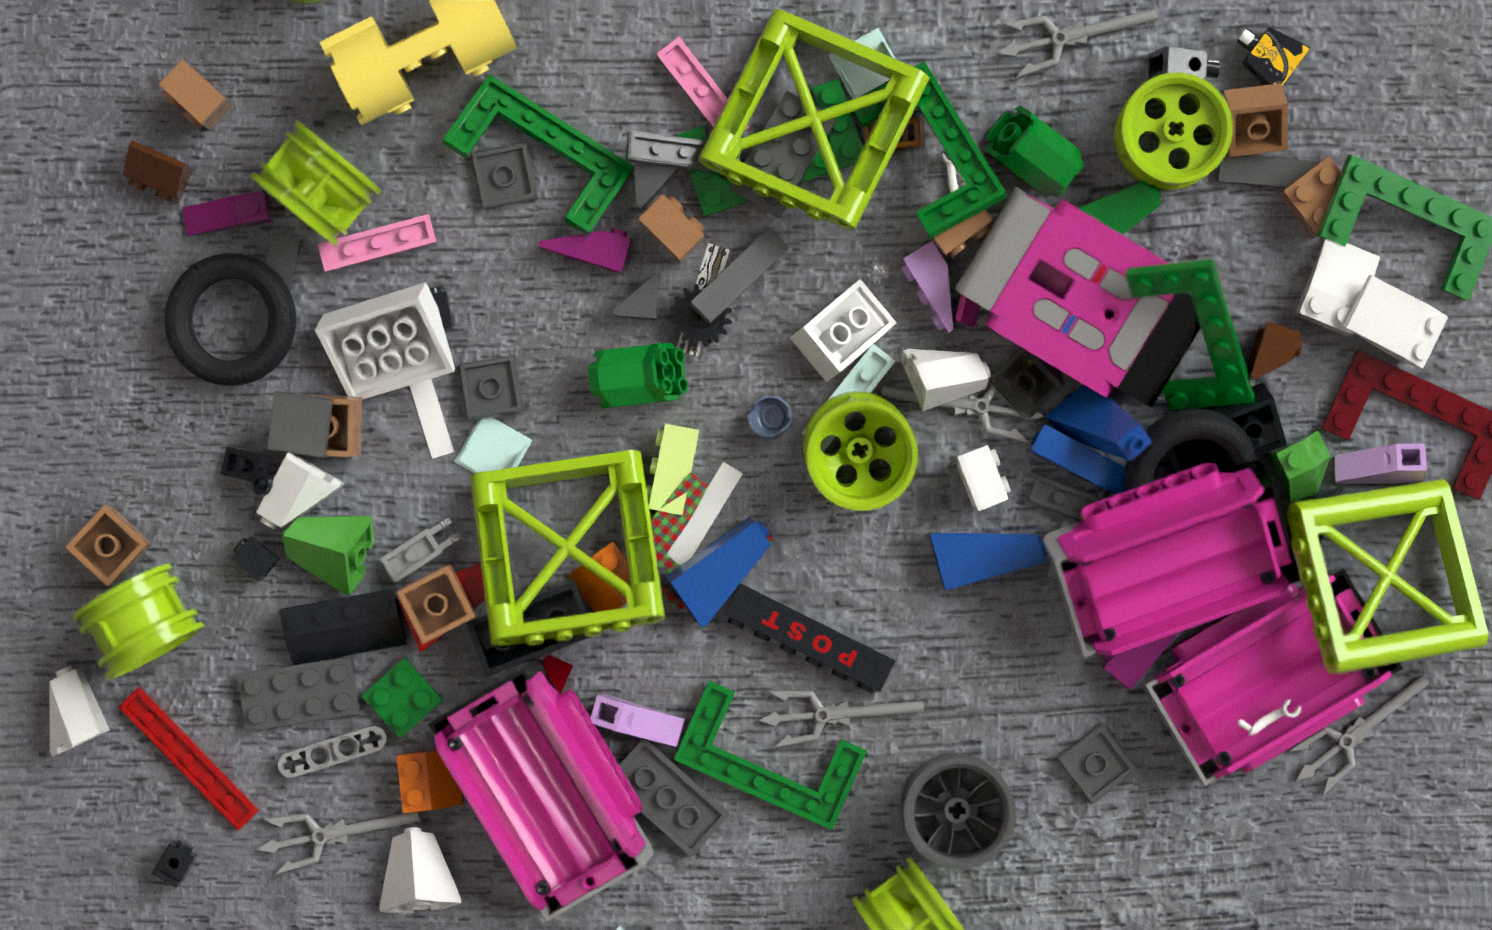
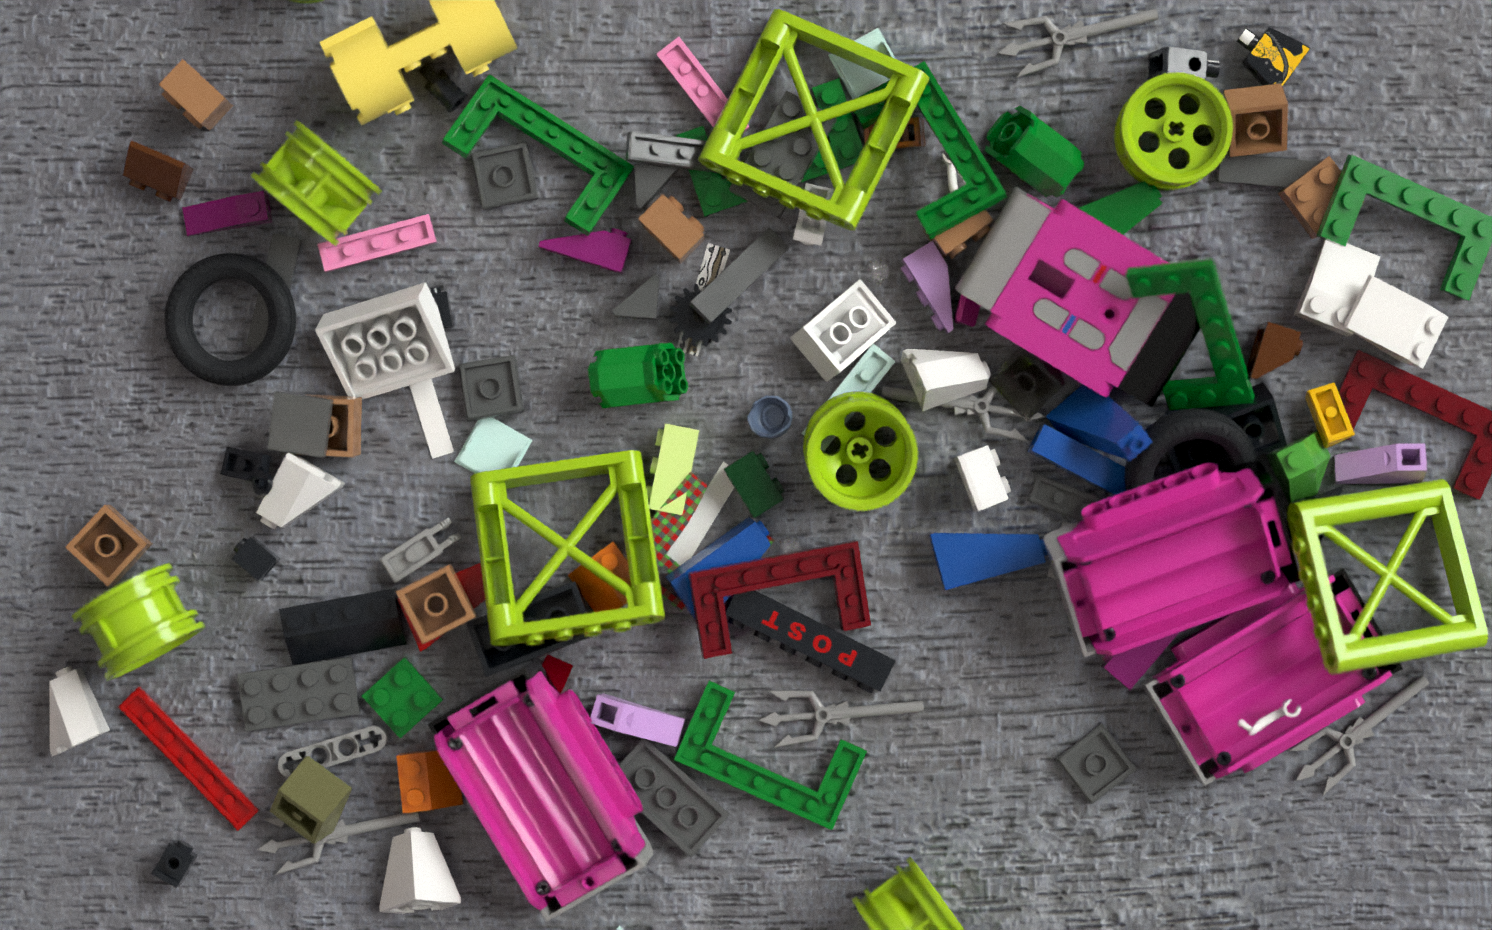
(311, 800): none -> olive slope
(331, 548): bright green slope -> none
(443, 88): none -> black hinge
(714, 583): none -> dark red plate
(754, 483): none -> dark green brick
(807, 229): none -> white brick
(939, 846): dark grey wheel -> none
(1329, 414): none -> yellow slope

